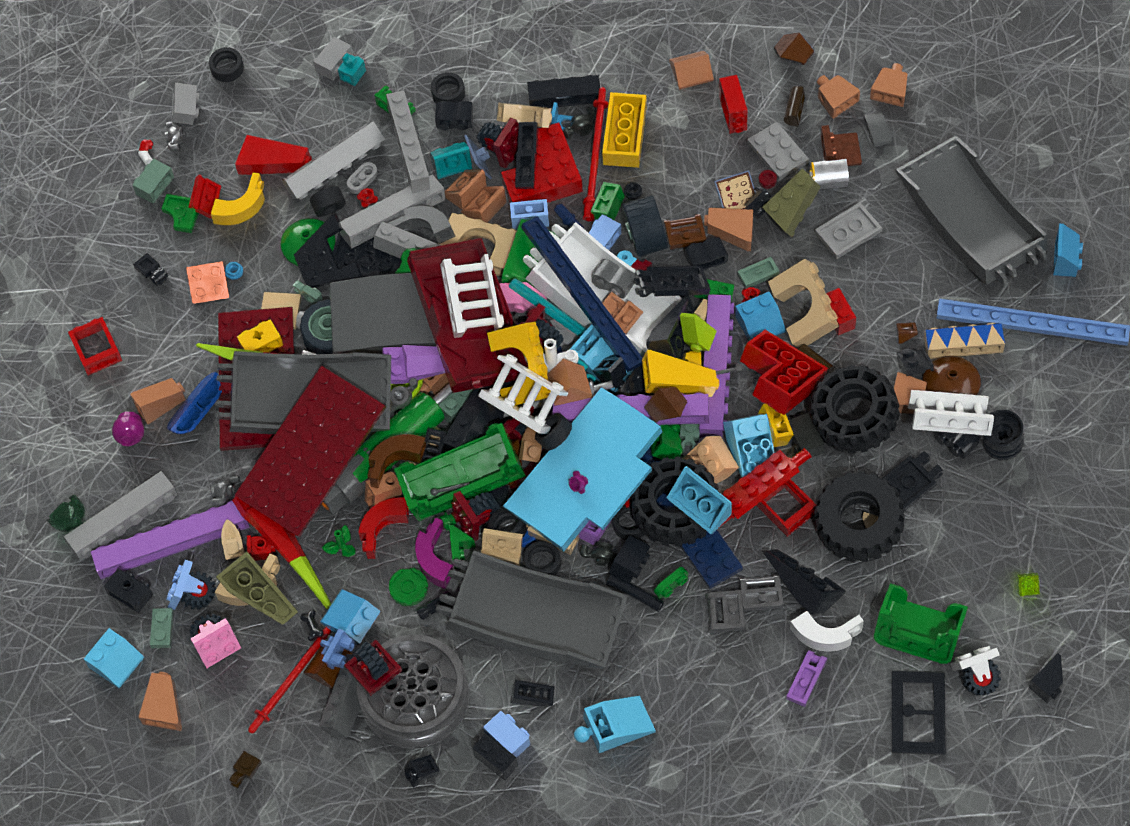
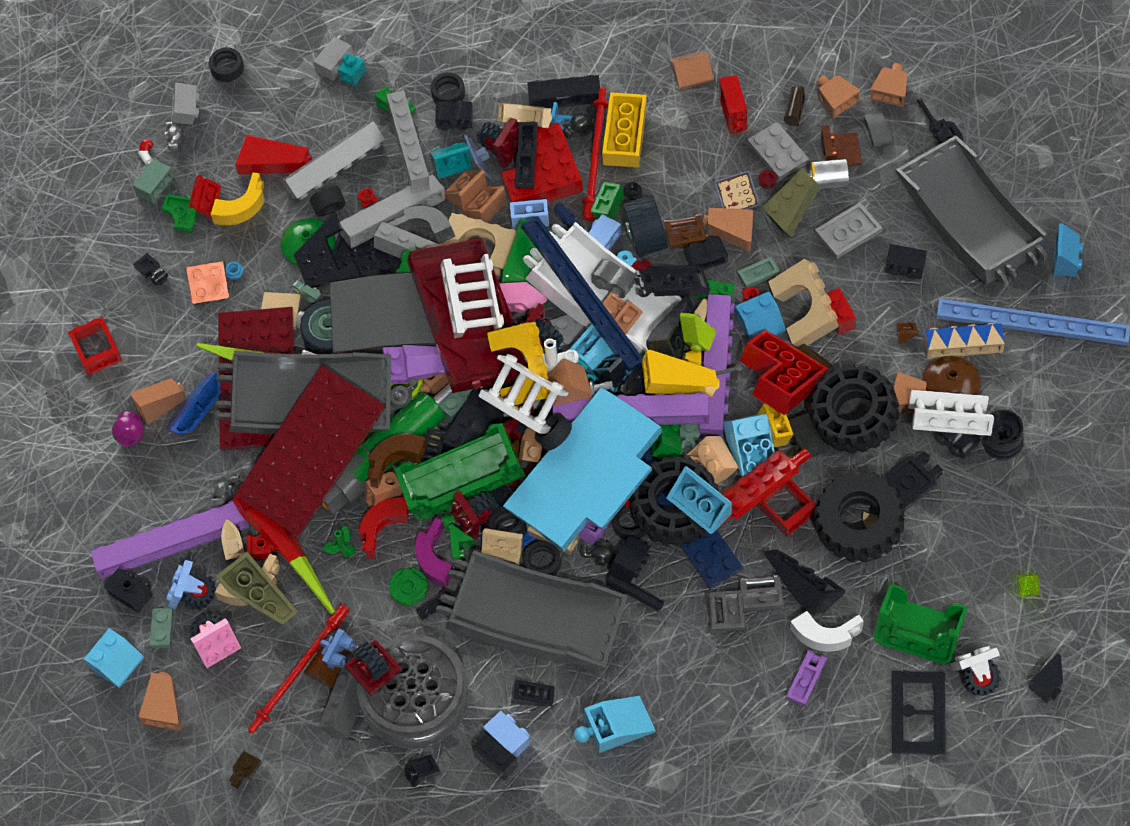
(68, 515): clear green cylinder -> none
(121, 515): light grey brick -> none
(266, 333): yellow brick -> none
(314, 631): black piece -> none
(351, 615): dark azure slope -> none
(360, 178): light grey plate -> none
(434, 491): dark grey hinge -> none
(550, 309): teal axle -> none
(578, 482): magenta plate -> none
(666, 404): reddish brown slope -> none
(667, 586): green plate -> none
(758, 201): black bracket -> none
(794, 47): reddish brown slope -> none
(905, 261): none -> black brick
(914, 361): black plate -> none
(941, 127): none -> black piece

